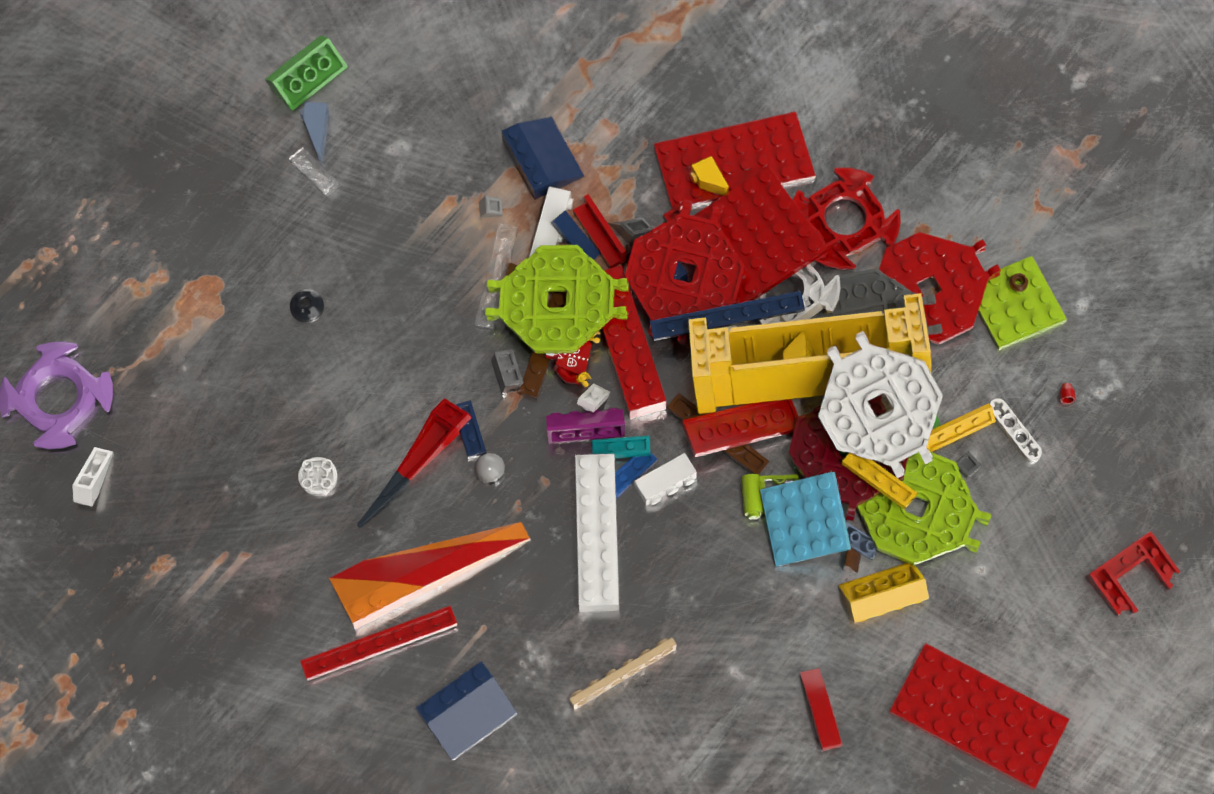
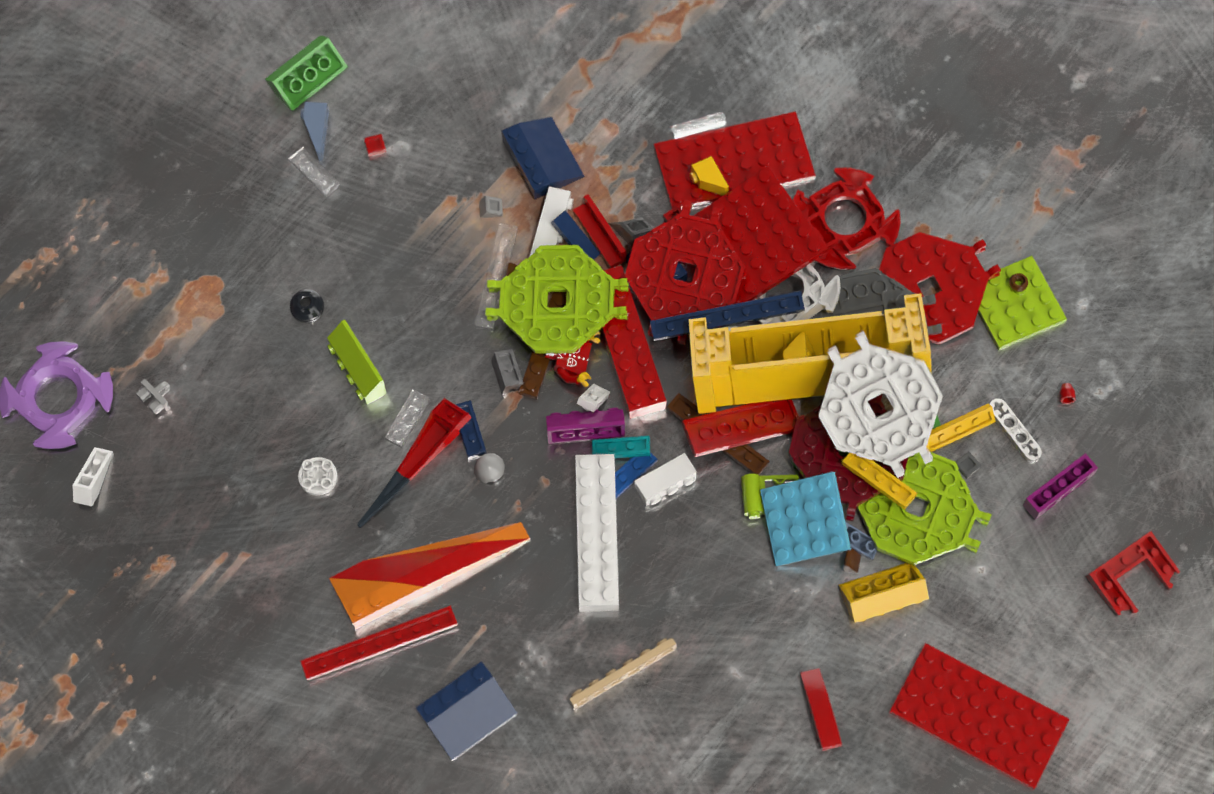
(159, 402): none -> light grey hips
(356, 363): none -> lime slope
(375, 145): none -> red tile
(407, 418): none -> clear plate
(698, 126): none -> clear plate
(1060, 486): none -> magenta brick

